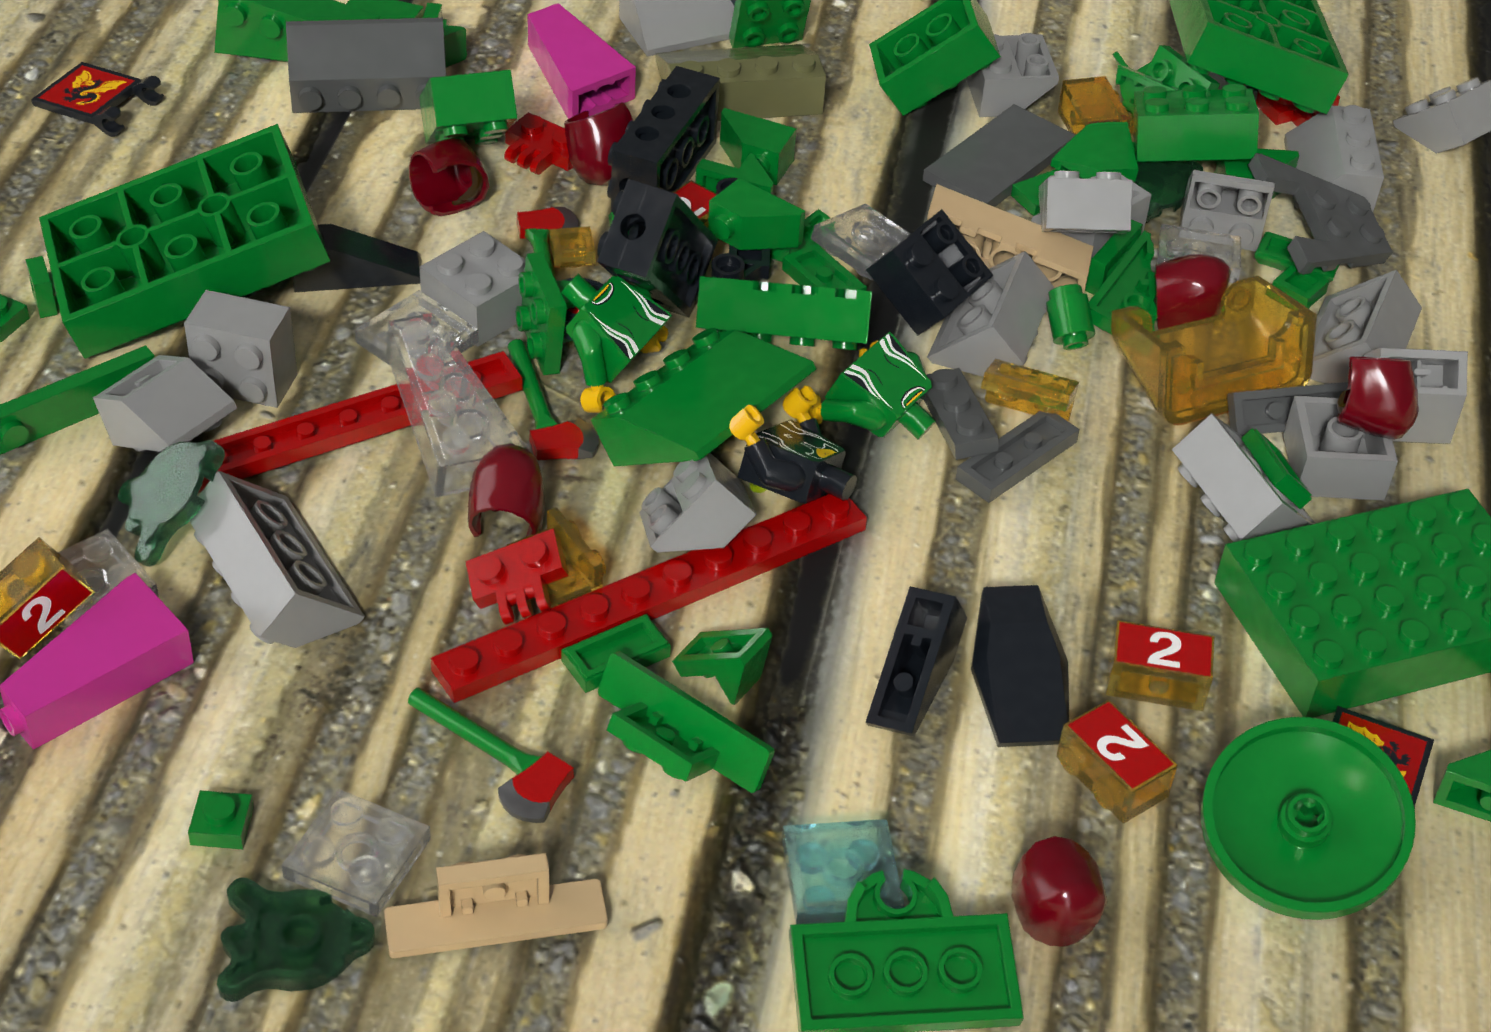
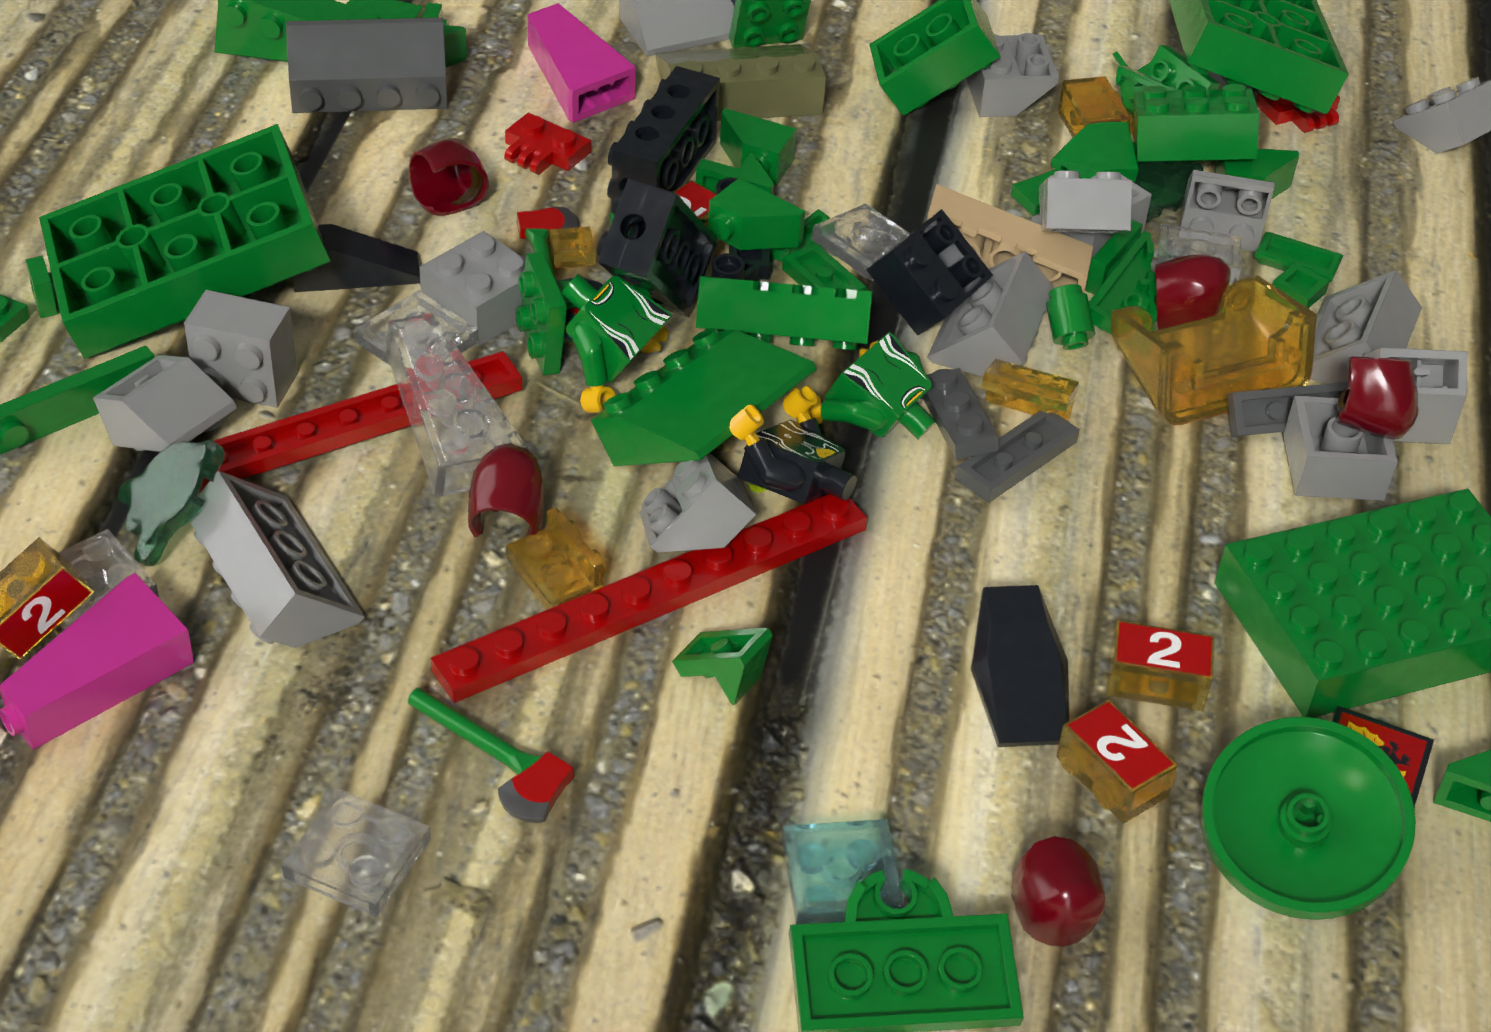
(94, 94): flag -> none
(221, 819): green plate -> none
(288, 940): clear green tile -> none
(468, 107): green brick -> none
(494, 905): tan bracket -> none
(518, 575): red hinge -> none
(550, 440): piece -> none
(591, 140): dark red piece -> none
(634, 638): green tile -> none
(678, 728): green bracket -> none
(917, 660): black slope -> none
(999, 155): dark grey tile -> none
(1235, 483): light grey slope -> none
(1277, 468): green tile -> none
(1337, 217): dark grey wing -> none
(1340, 150): light grey slope -> none

